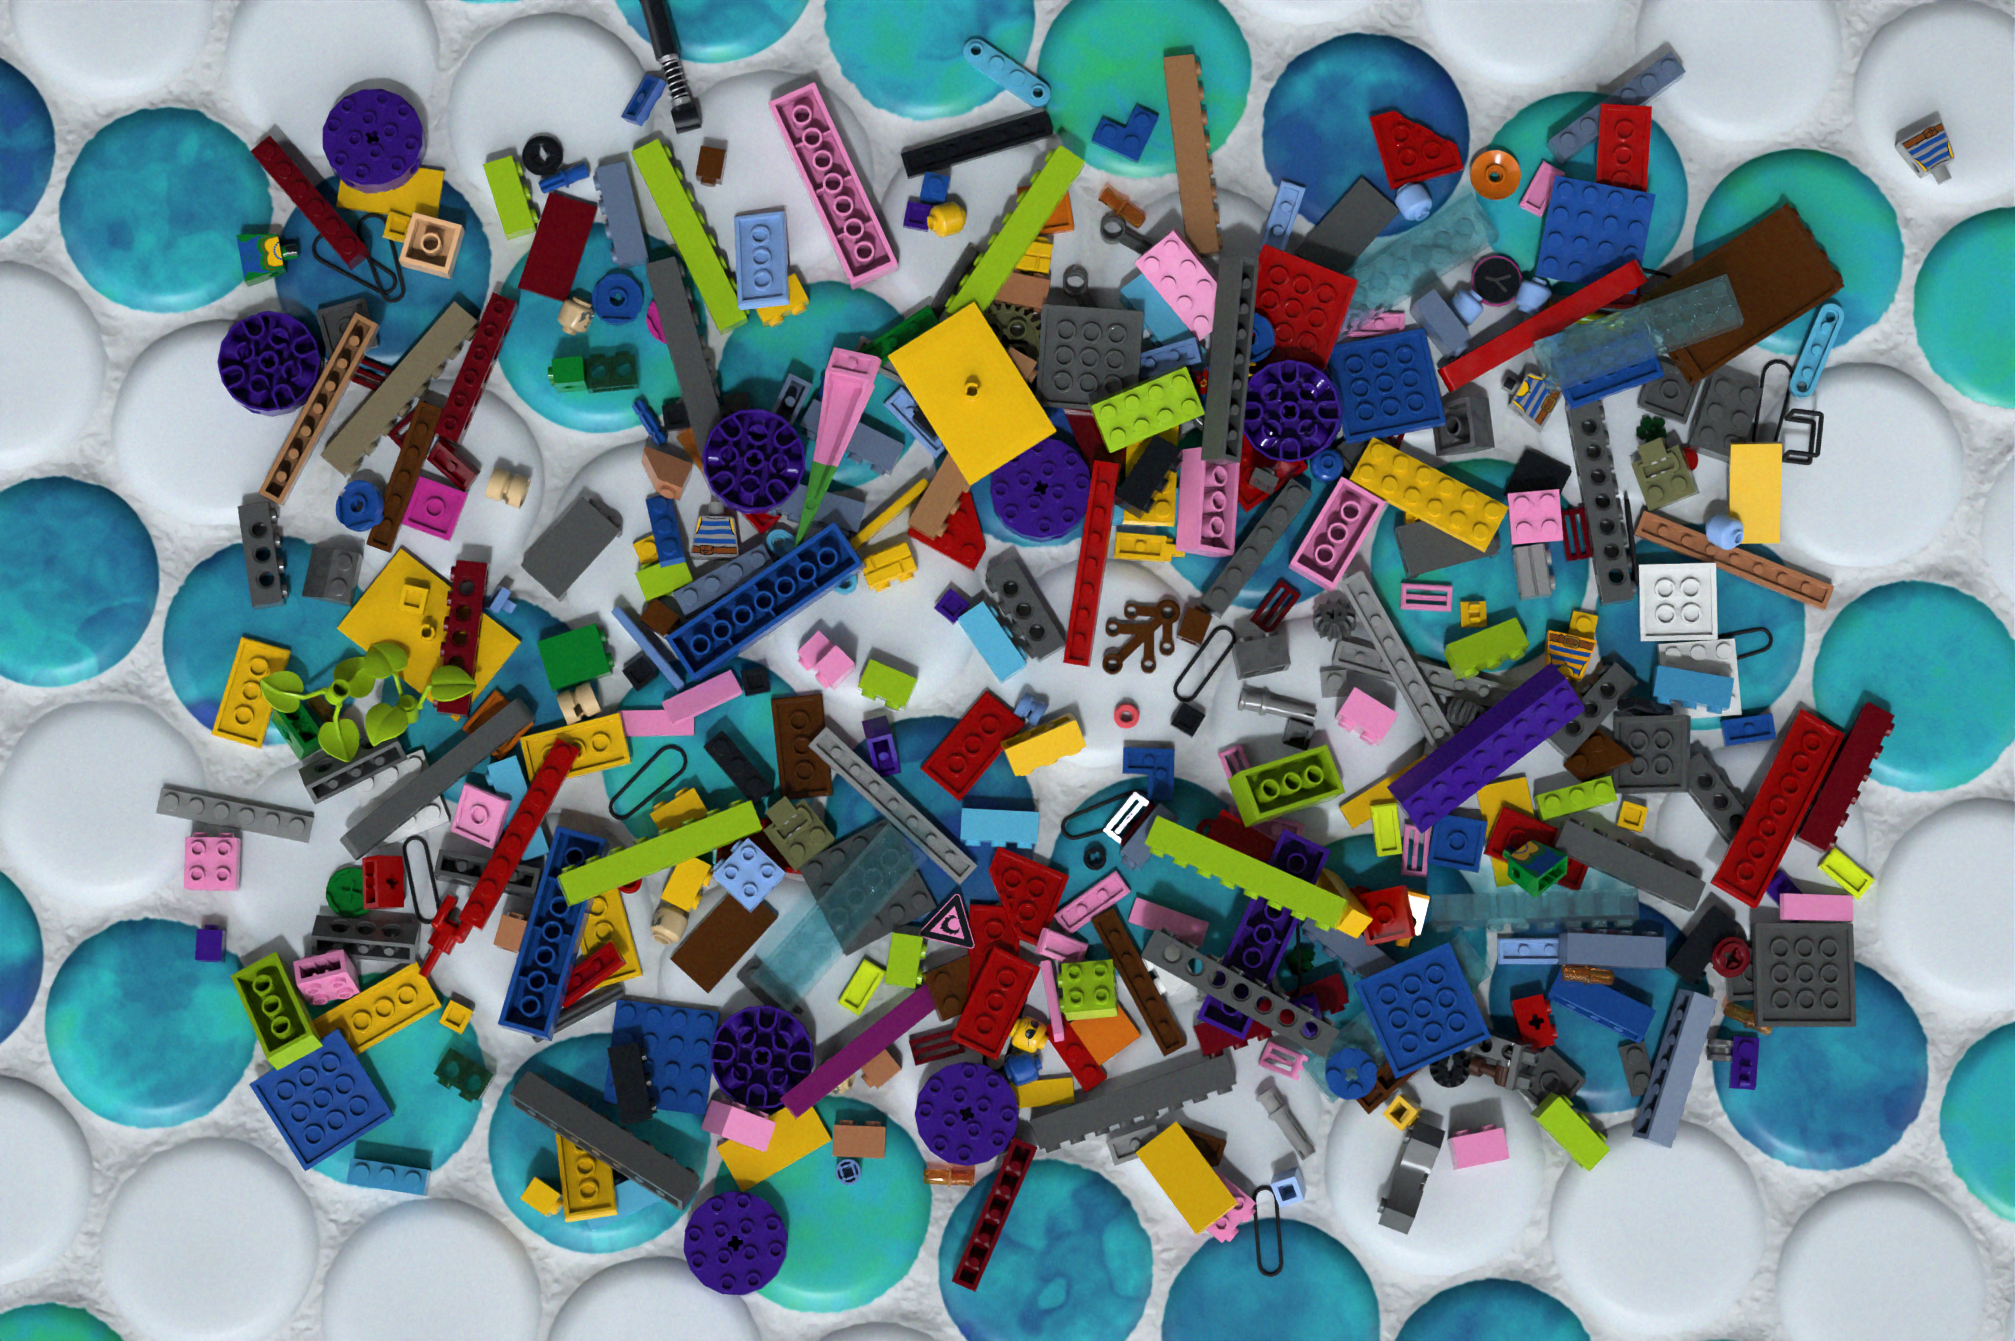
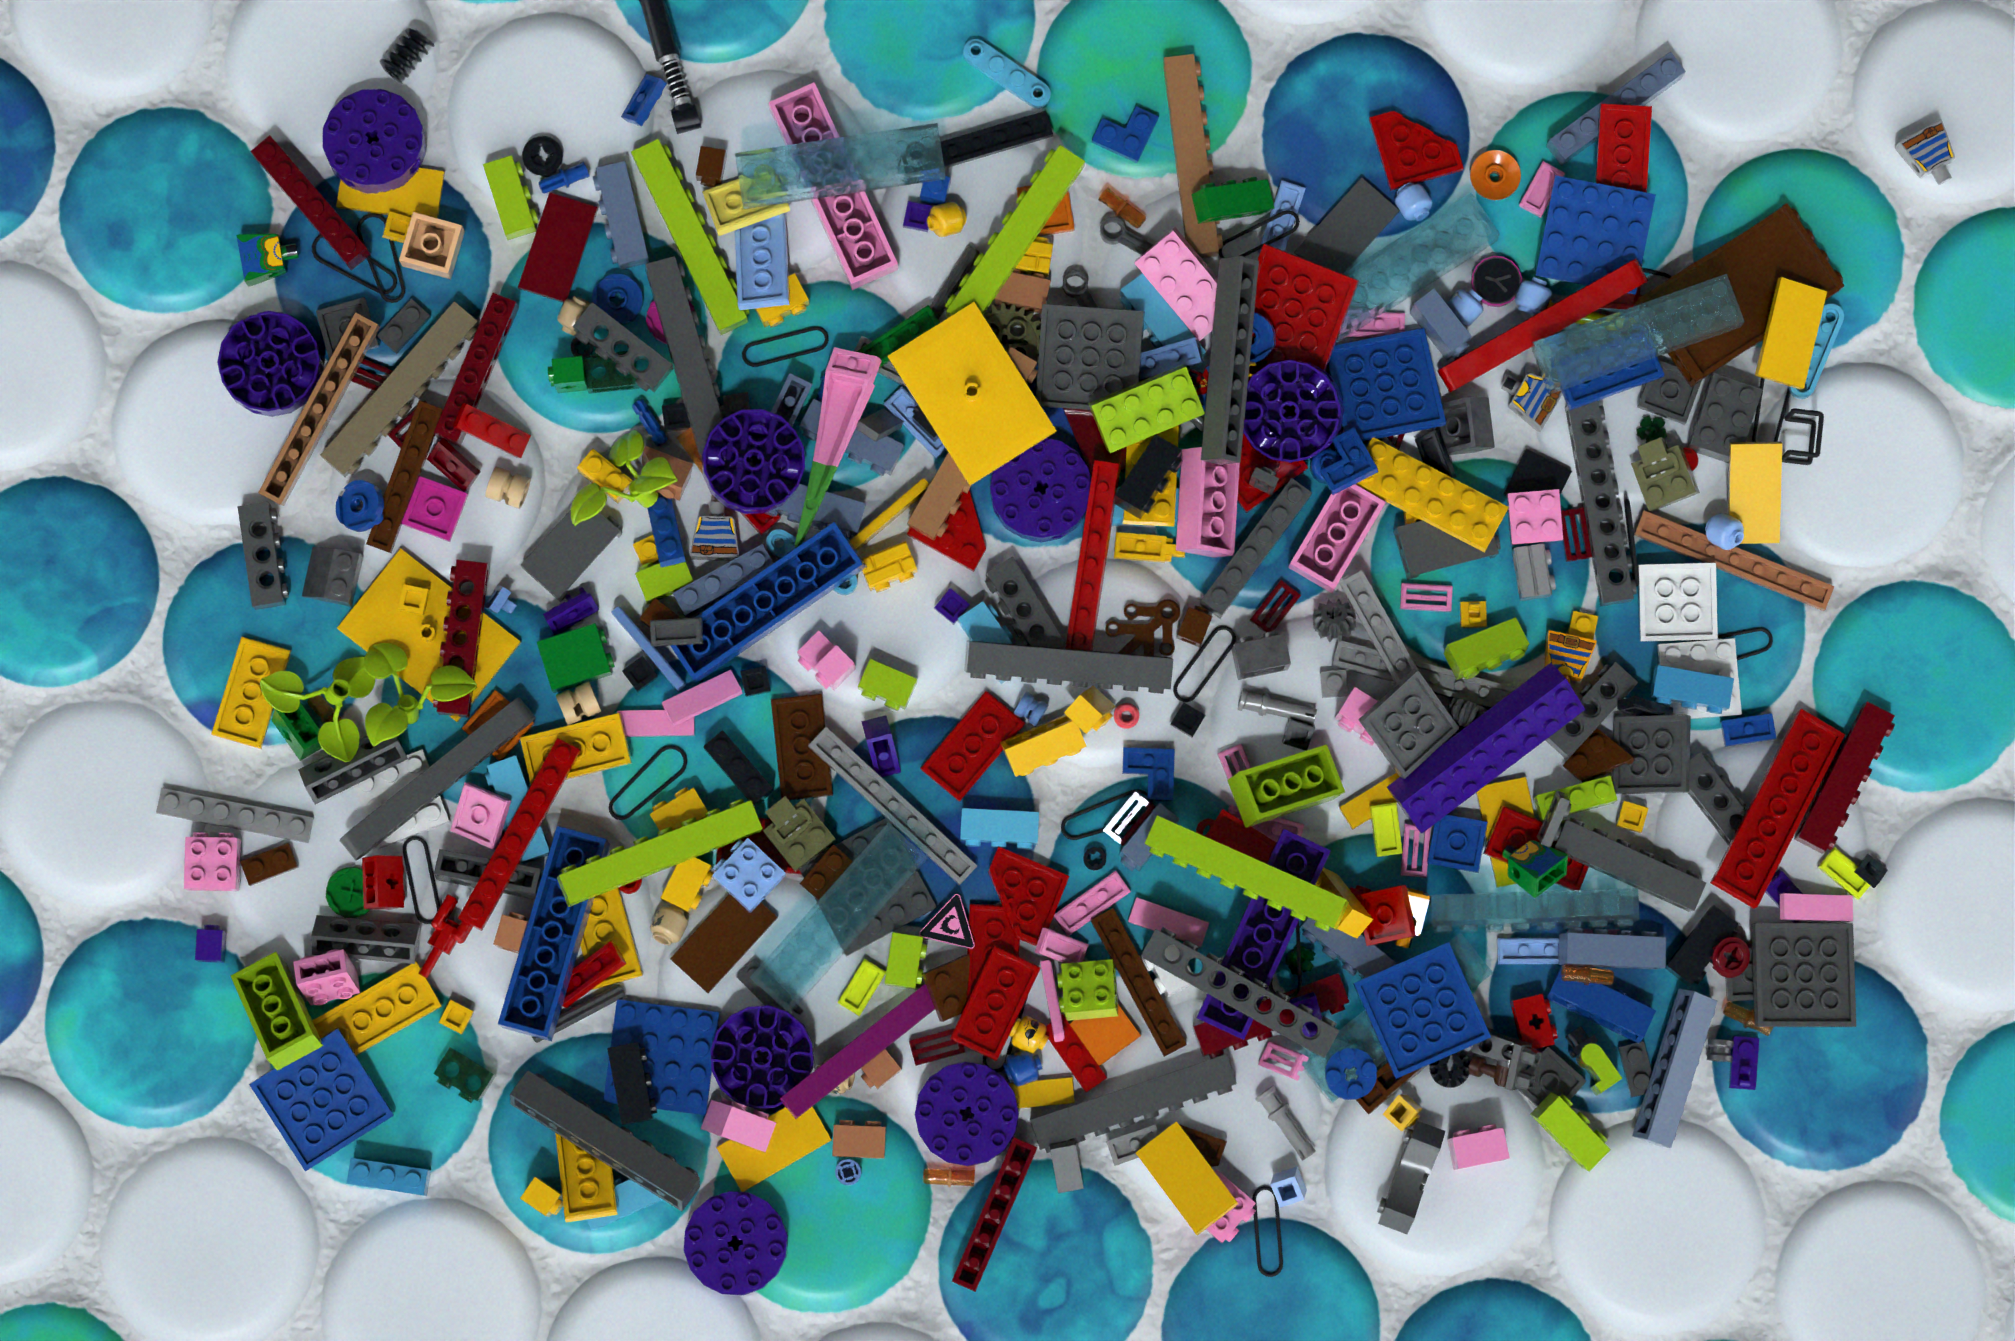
(269, 864): none -> reddish brown plate
(403, 326): none -> dark grey plate
(405, 54): none -> black piece
(491, 430): none -> red plate
(570, 612): none -> dark purple plate
(586, 354): none -> black bush
(595, 319): none -> dark grey brick
(604, 473): none -> yellow brick
(654, 476): none -> lime plant
(676, 632): none -> dark grey tile
(728, 211): none -> light yellow tile
(787, 356): none -> black piece
(826, 872): none -> reddish brown plate
(840, 166): none -> clear light blue brick
(879, 424): none -> dark grey tile
(1066, 1166): none -> tile
(1068, 665): none -> dark grey brick
(1090, 710): none -> yellow brick
(1232, 200): none -> green brick
(1259, 225): none -> black piece
(1353, 467): none -> blue plate
(1409, 723): none -> dark grey plate
(1434, 452): none -> black tile
(1551, 827): none -> dark grey plate
(1593, 1059): none -> lime hips
(1790, 333): none -> yellow tile
(1871, 870): none -> black plate

